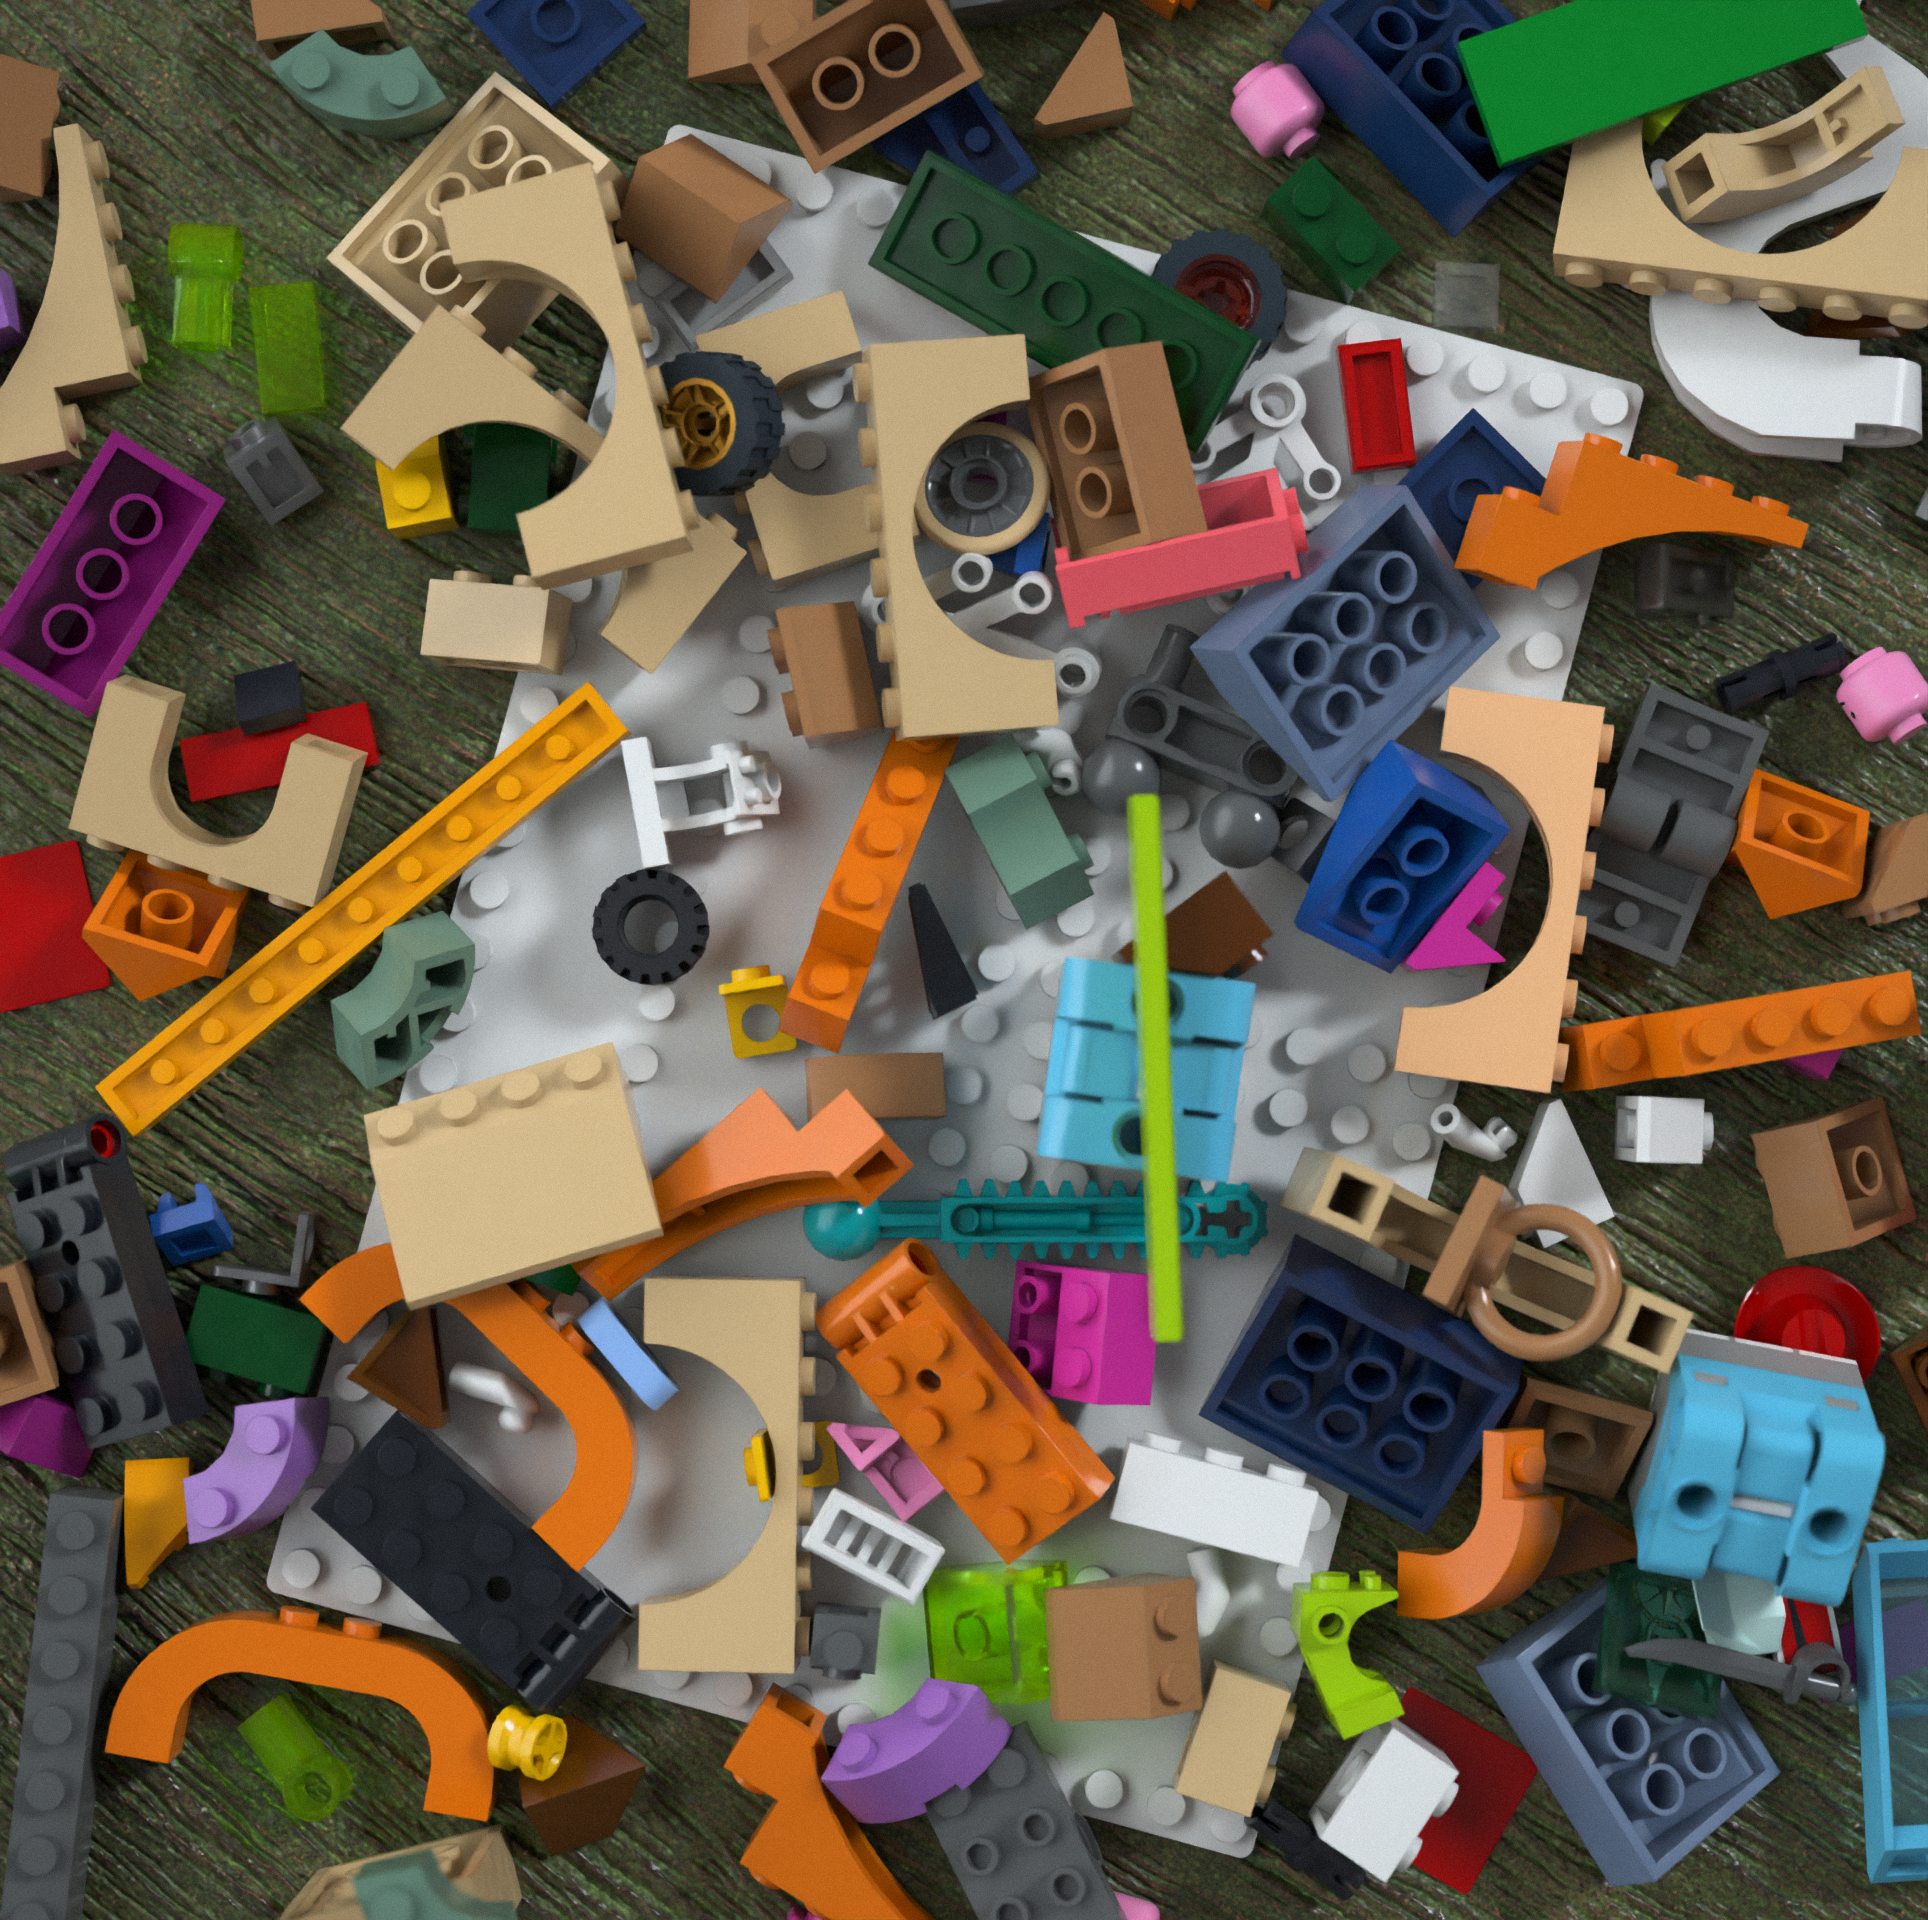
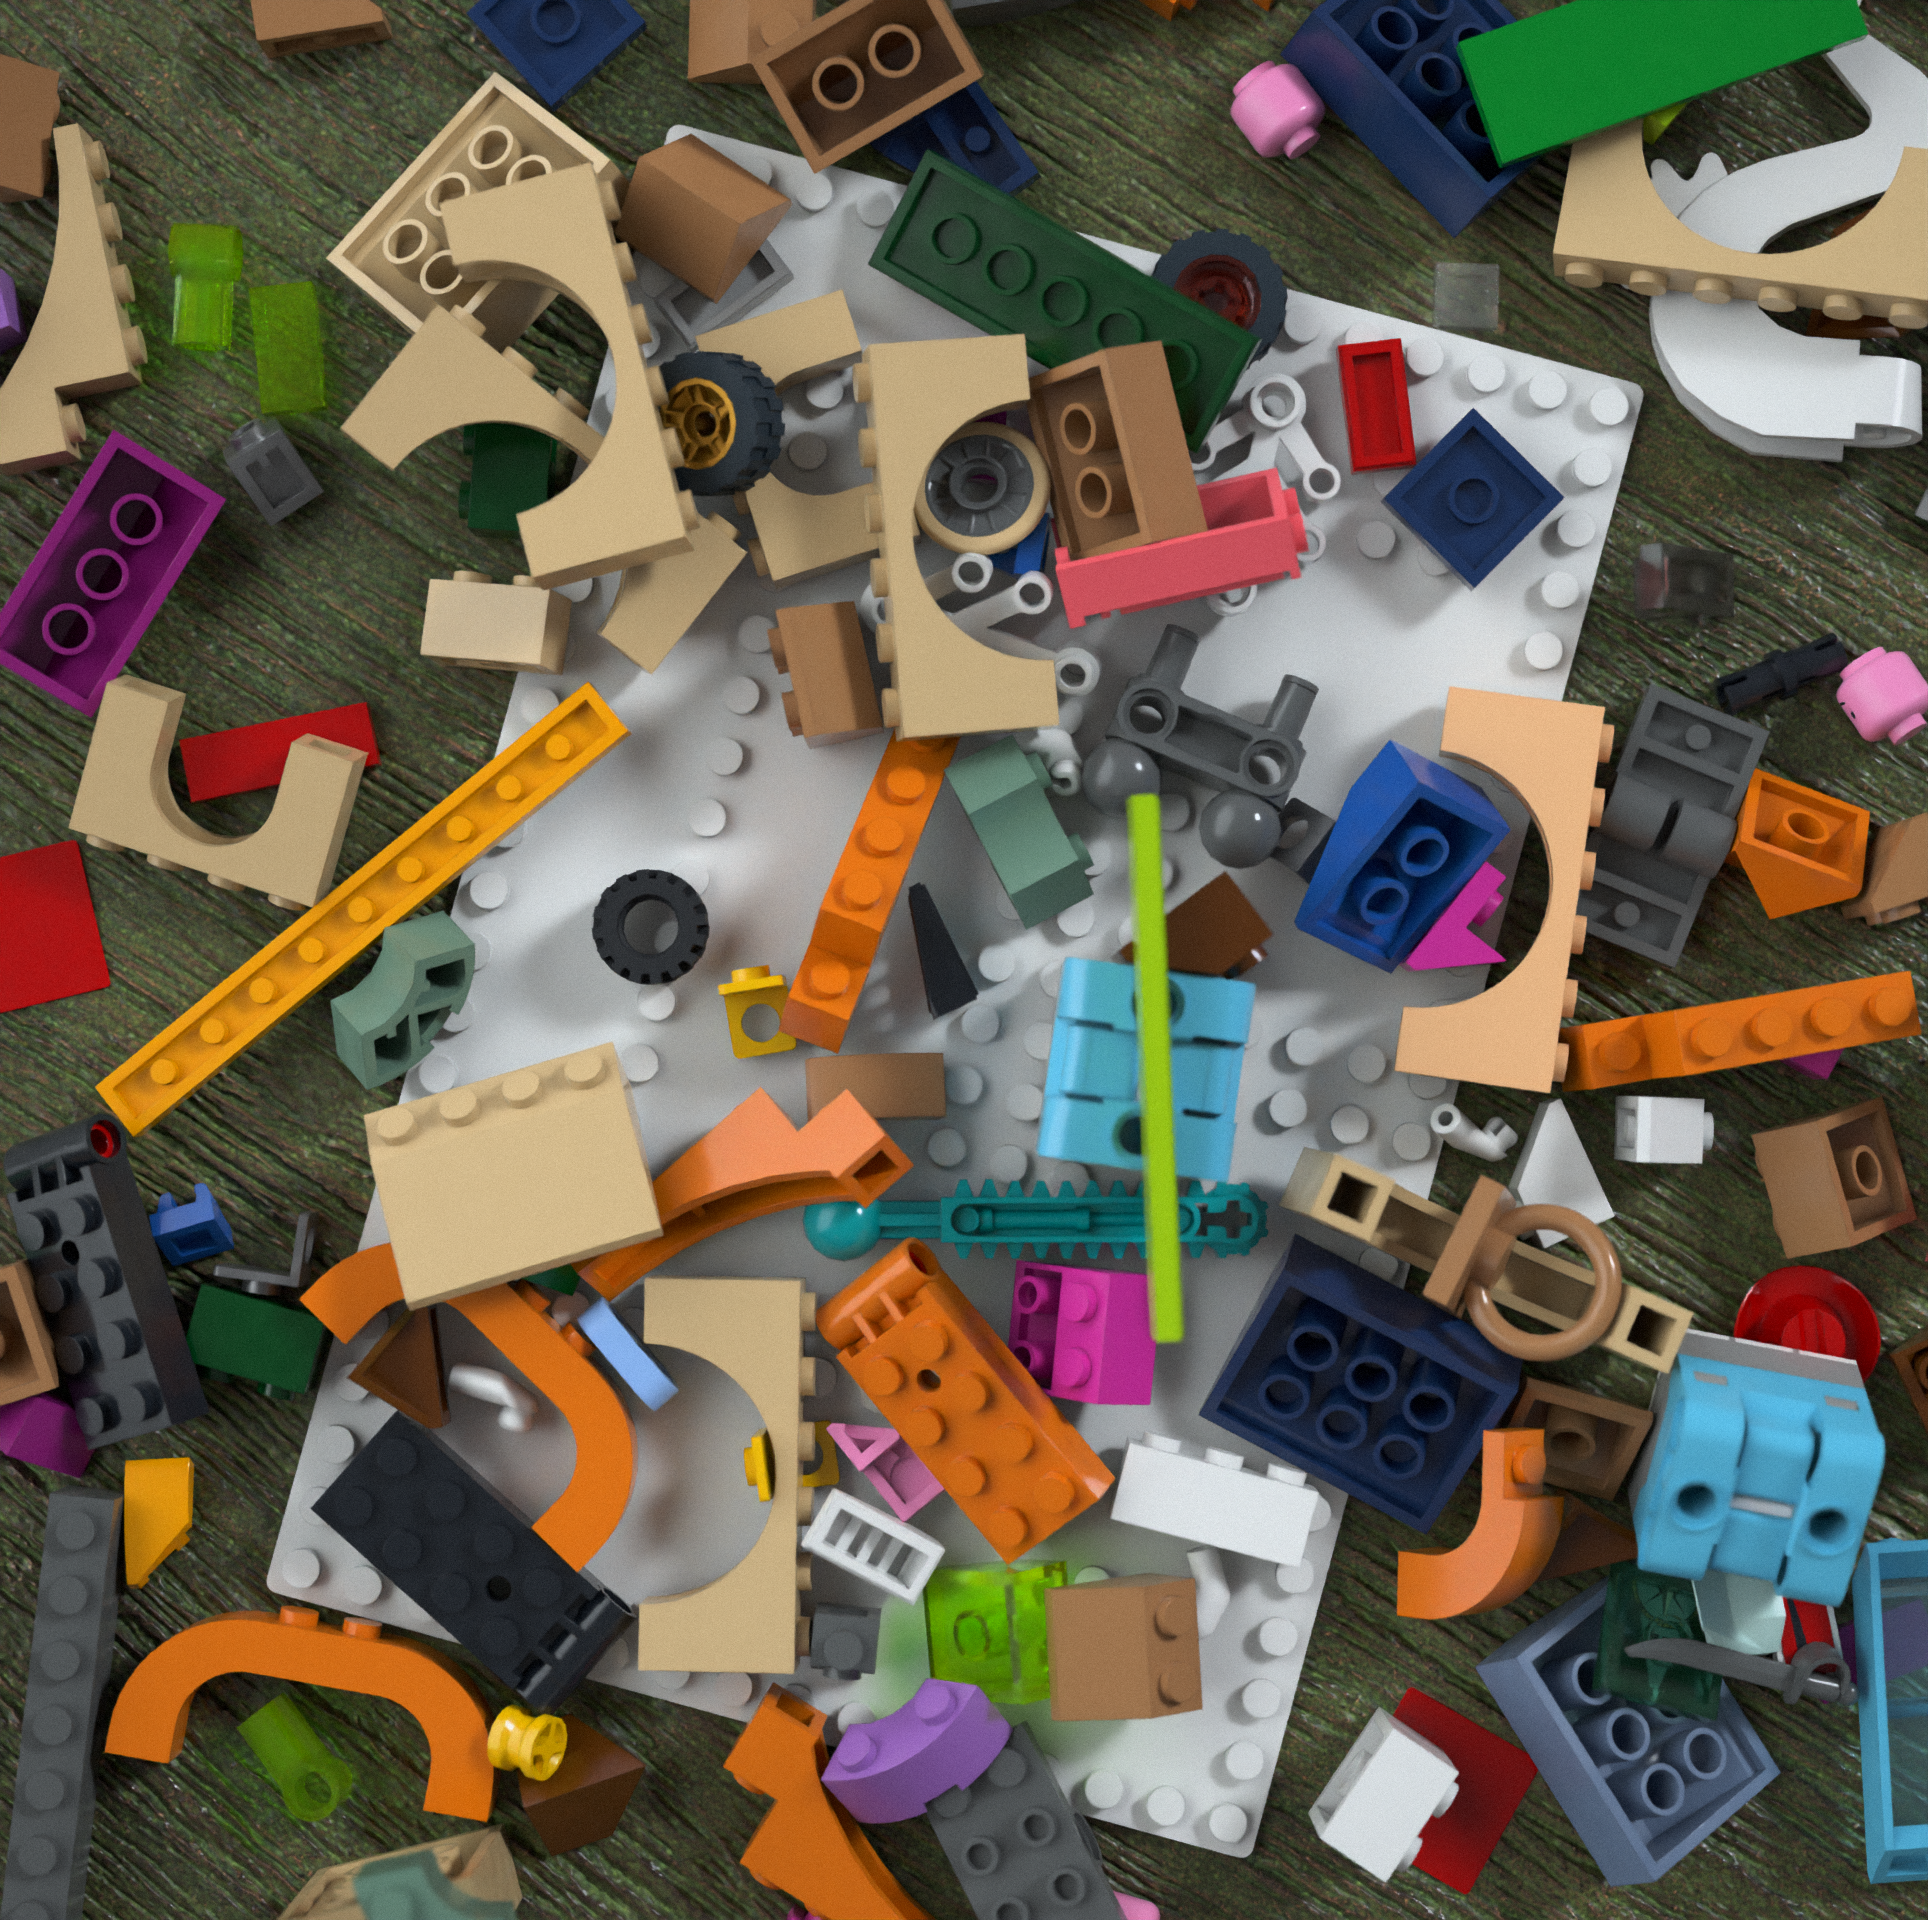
(164, 926): orange slope -> none
(259, 1470): medium lavender brick -> none
(270, 698): black tile -> none
(363, 93): sand green brick -> none
(419, 492): yellow slope -> none
(662, 802): white tile -> none
(1091, 90): medium nougat slope -> none
(1234, 1738): tan brick -> none
(1304, 1847): black pin -> none
(1330, 231): dark green brick -> none
(1348, 1695): lime tile -> none
(1352, 645): sand blue slope -> none
(1602, 500): orange arch -> none
(1764, 168): tan arch -> none

